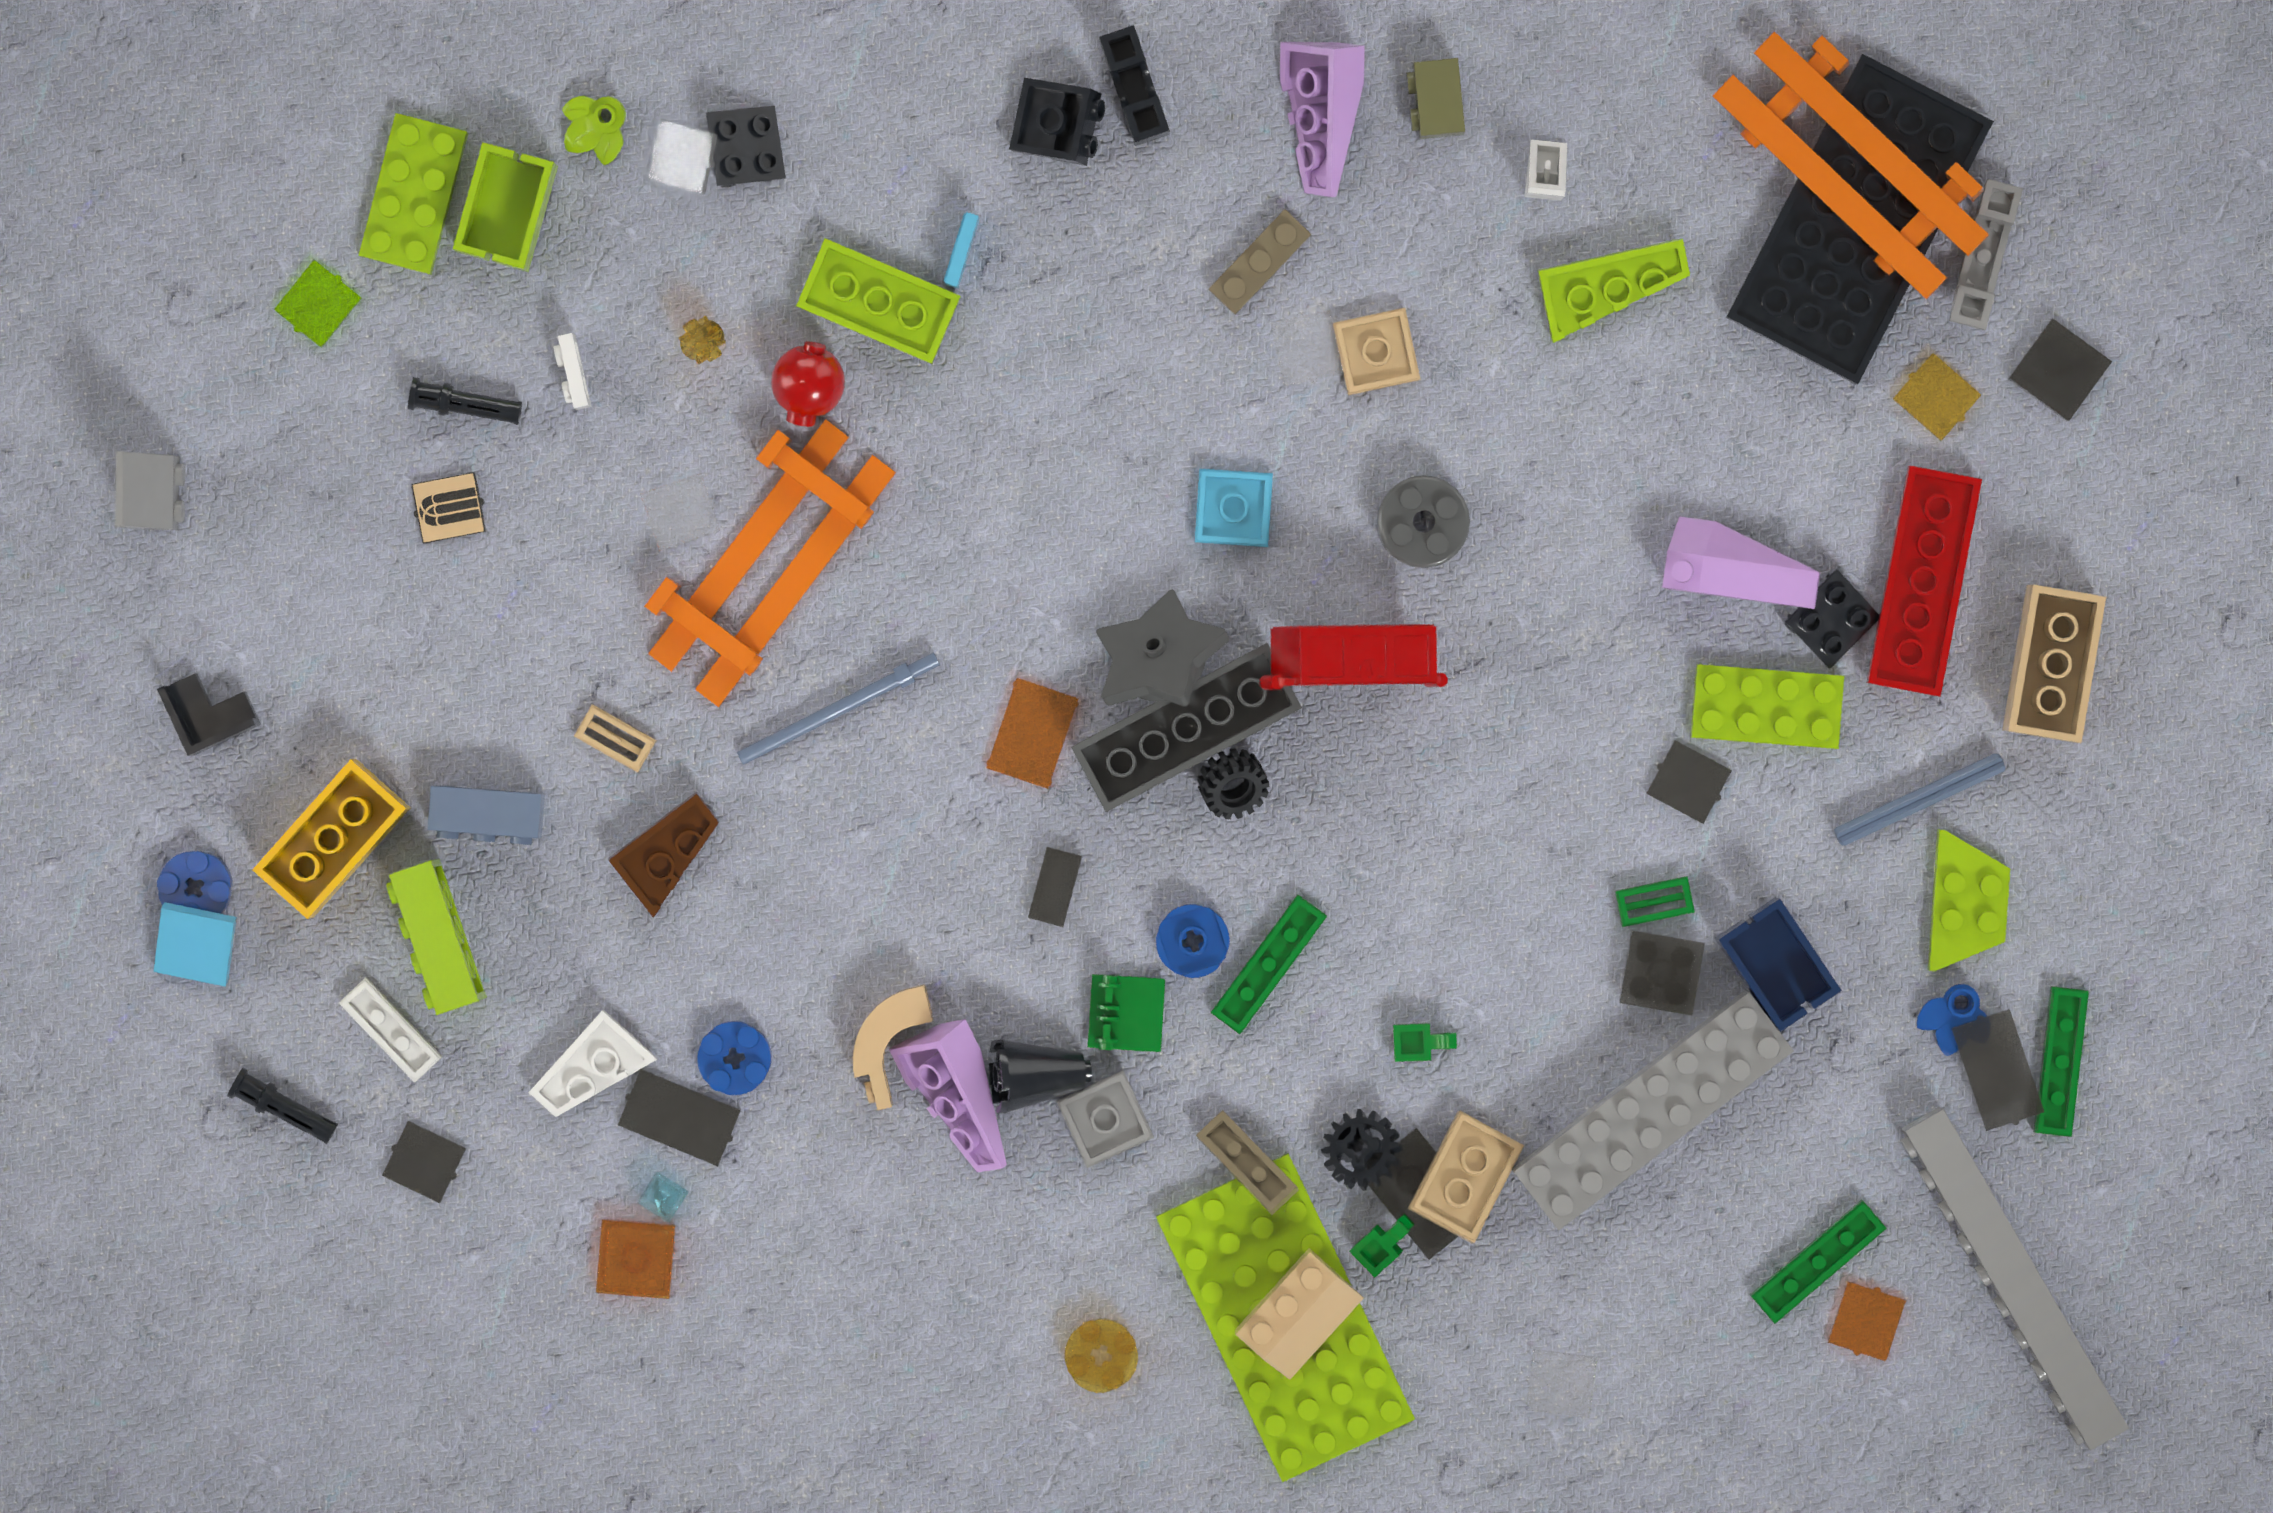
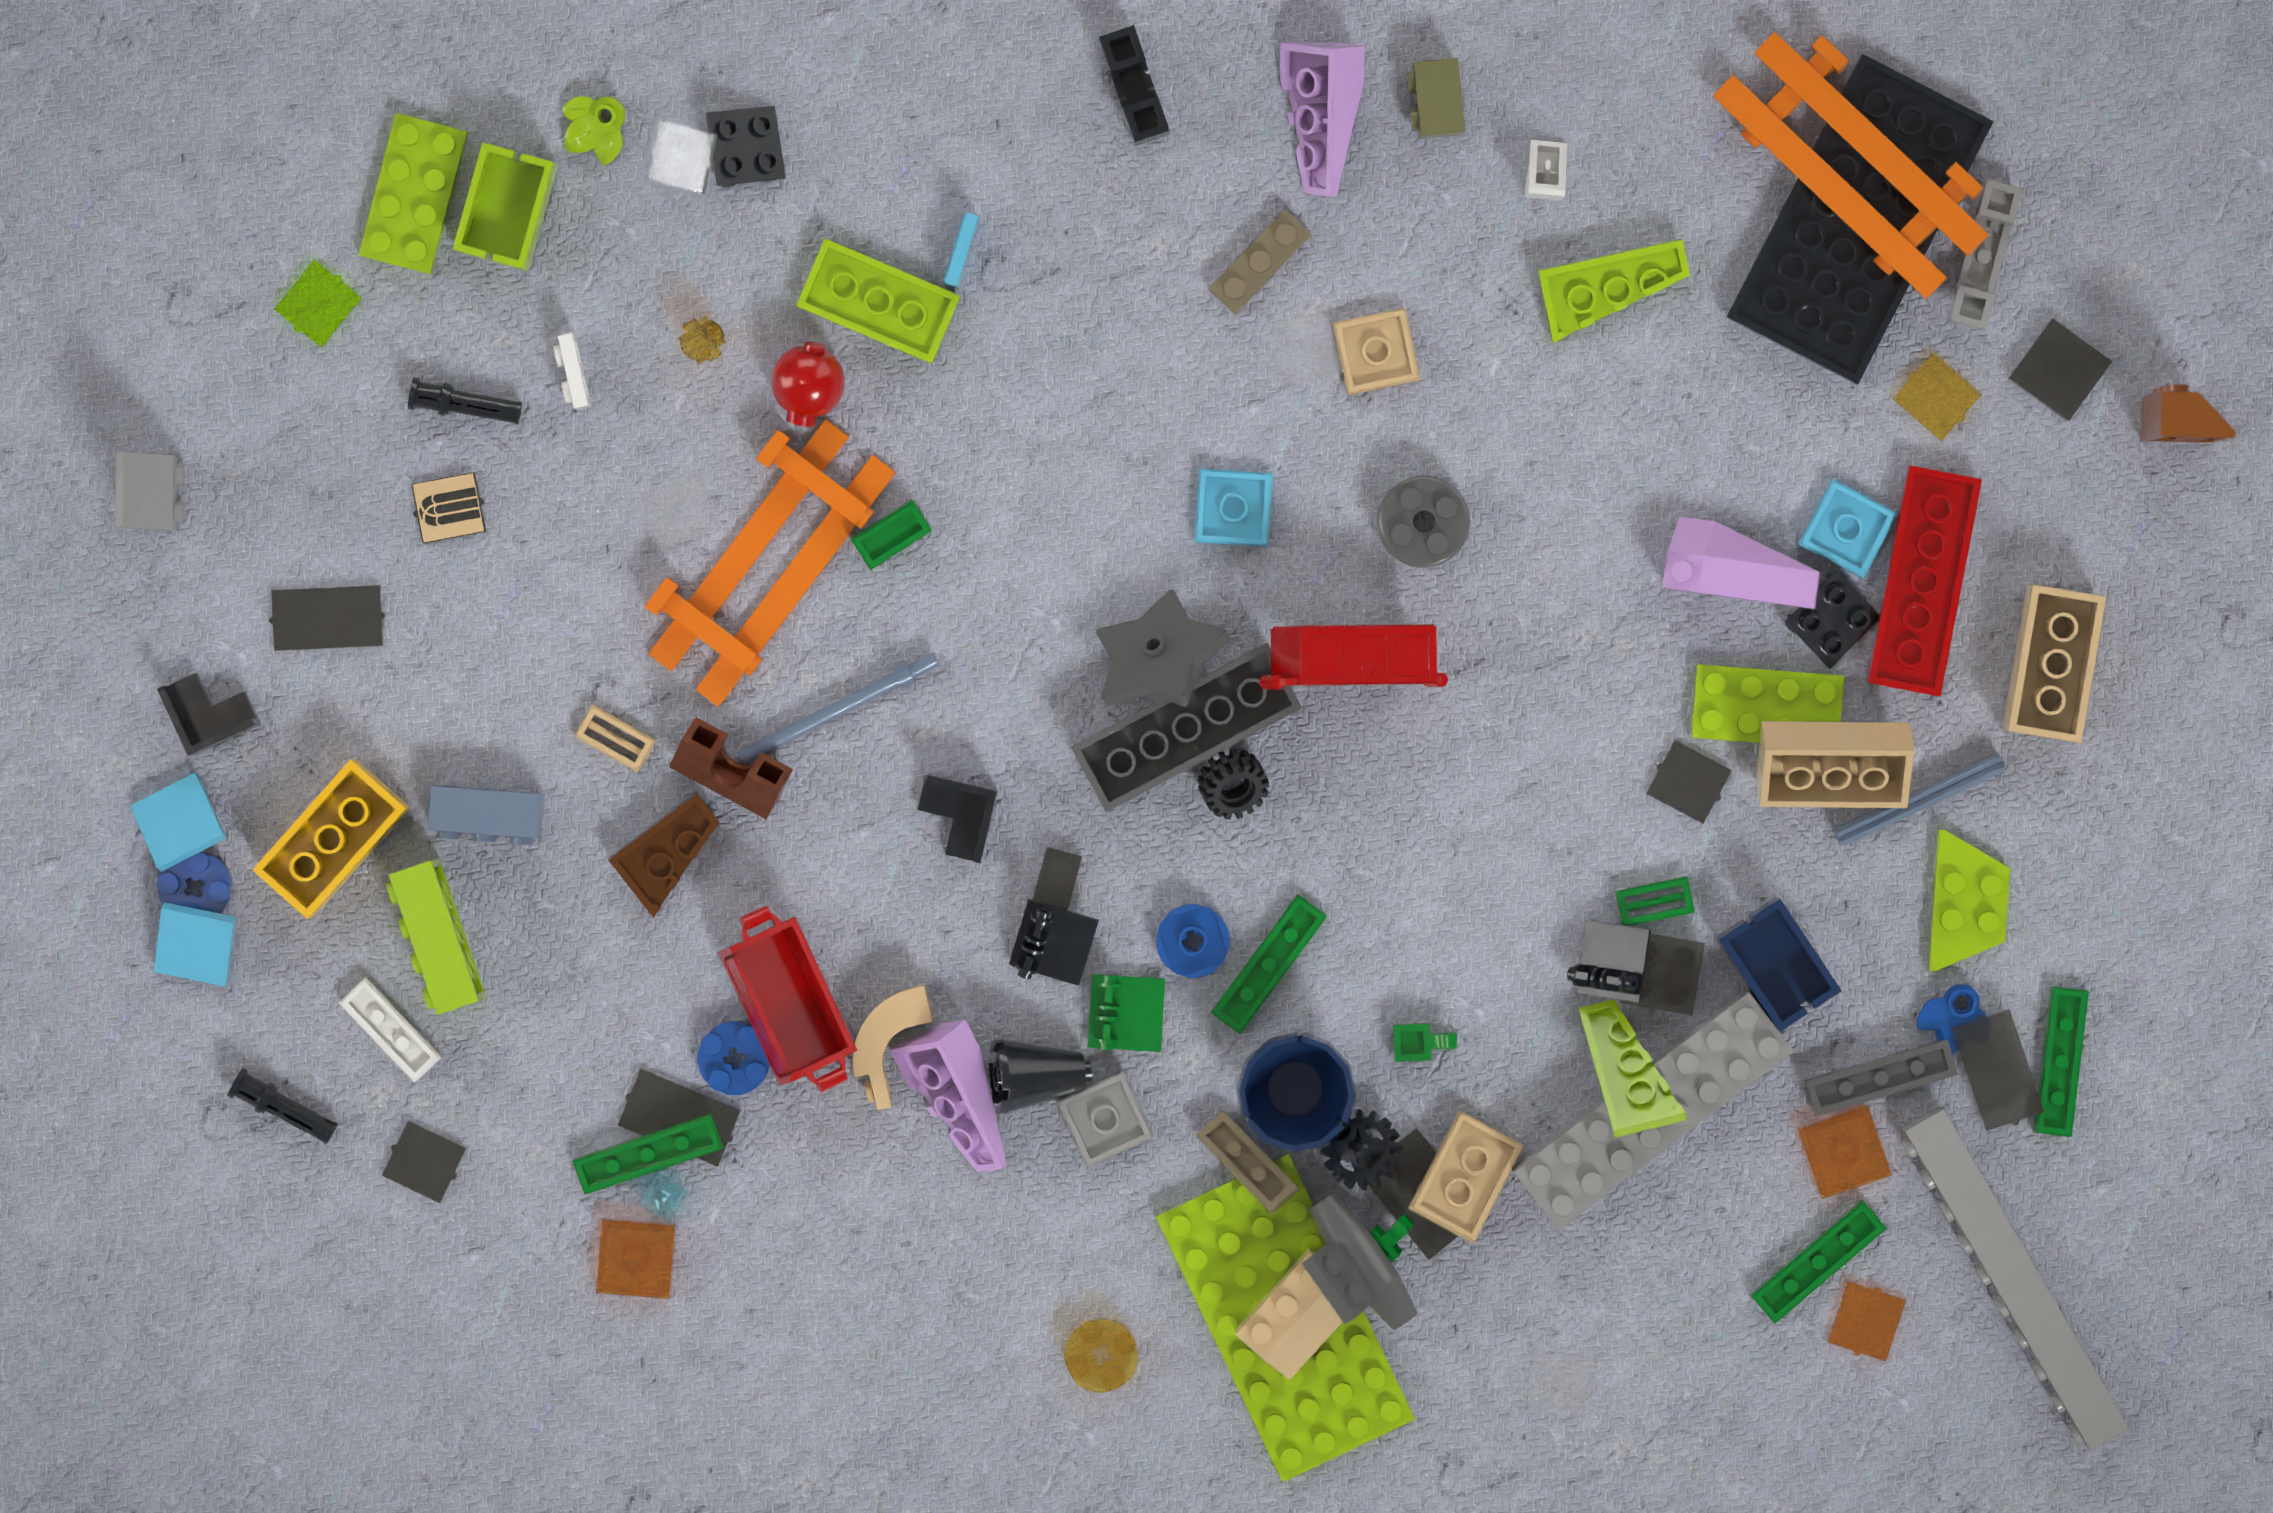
(178, 822): none -> medium azure tile
(327, 618): none -> clear smoke piece
(591, 1064): white wing -> none
(648, 1153): none -> green tile
(705, 761): none -> copper arch
(788, 1001): none -> red container
(891, 534): none -> green tile
(970, 809): none -> black panel
(1032, 733): clear orange piece -> none
(1053, 942): none -> black hinge
(1057, 121): black plate -> none
(1296, 1092): none -> dark blue plate
(1354, 1268): none -> dark grey plate
(1611, 961): none -> hinge
(1628, 1080): none -> lime wing
(1835, 764): none -> tan brick
(1844, 1152): none -> clear orange tile
(1847, 528): none -> medium azure tile
(1881, 1077): none -> dark grey plate
(2182, 416): none -> dark orange slope

